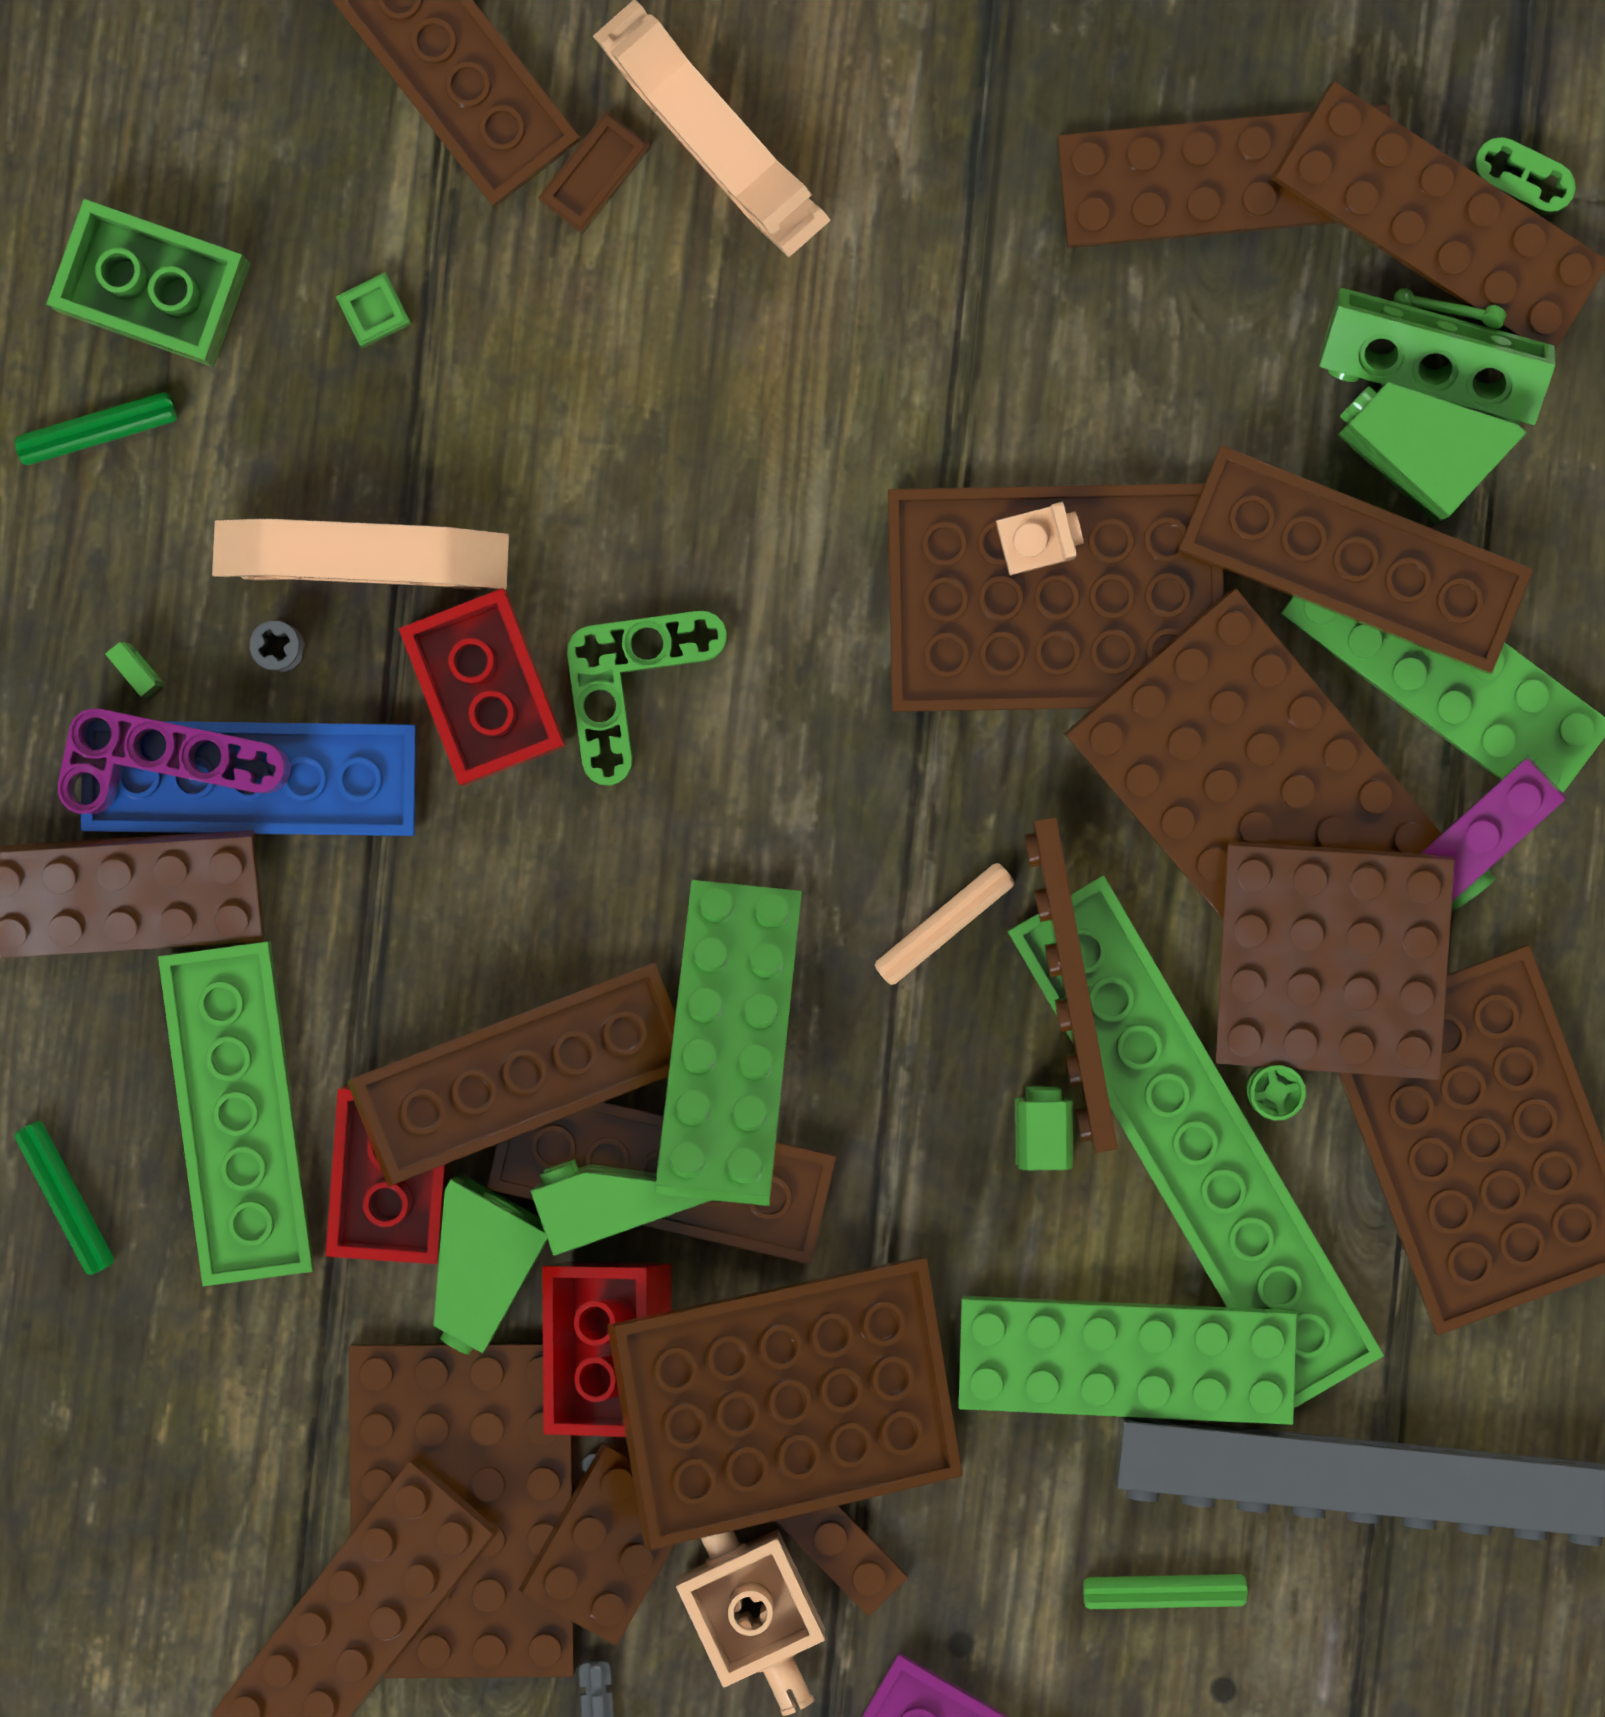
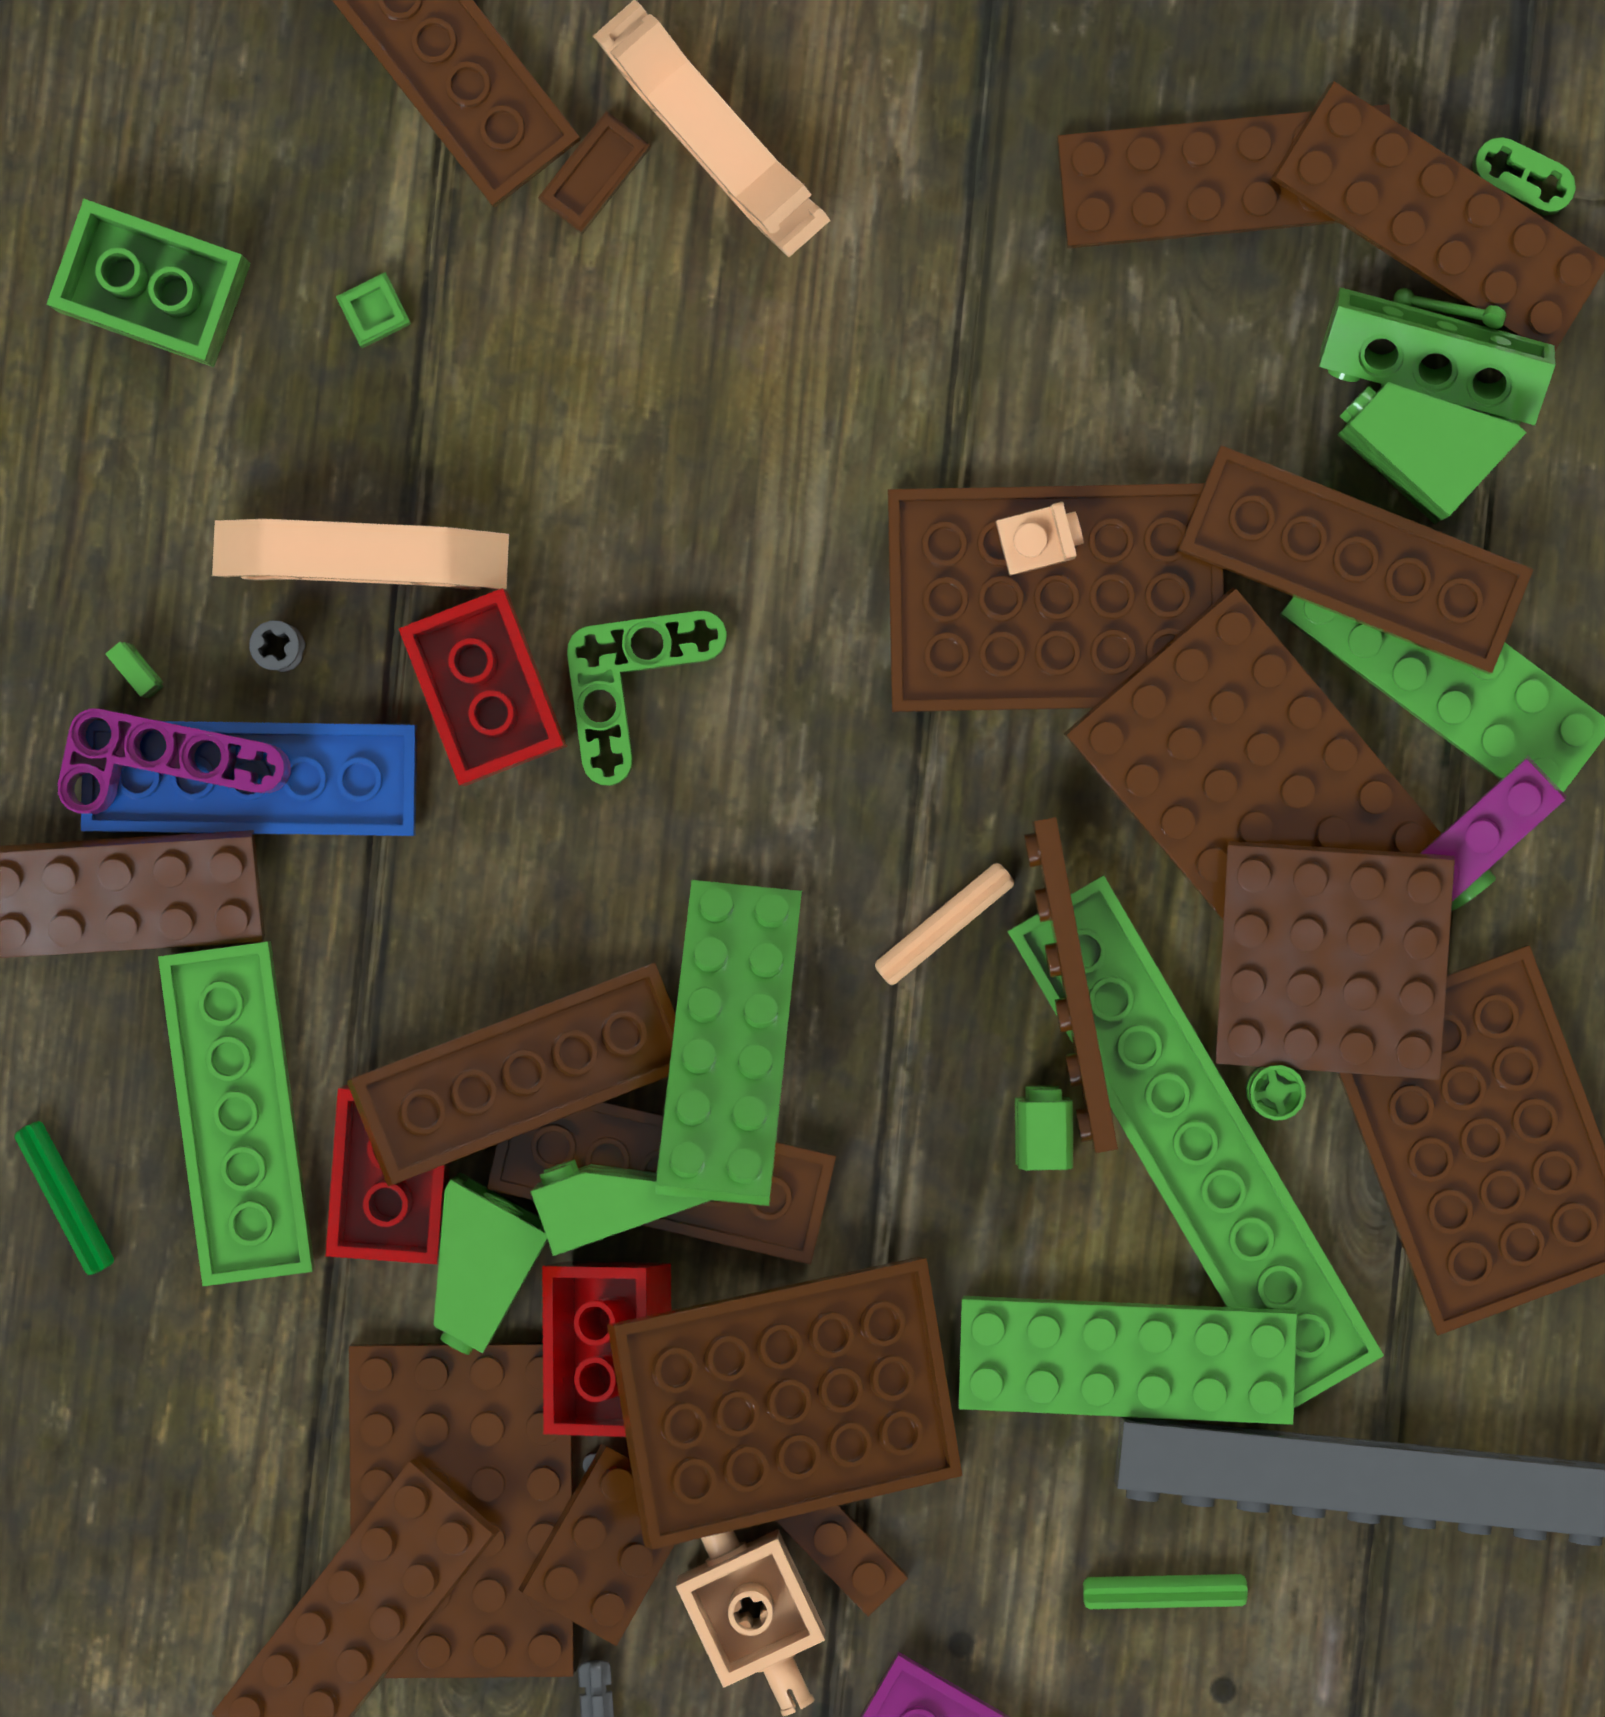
(95, 428): green axle -> none

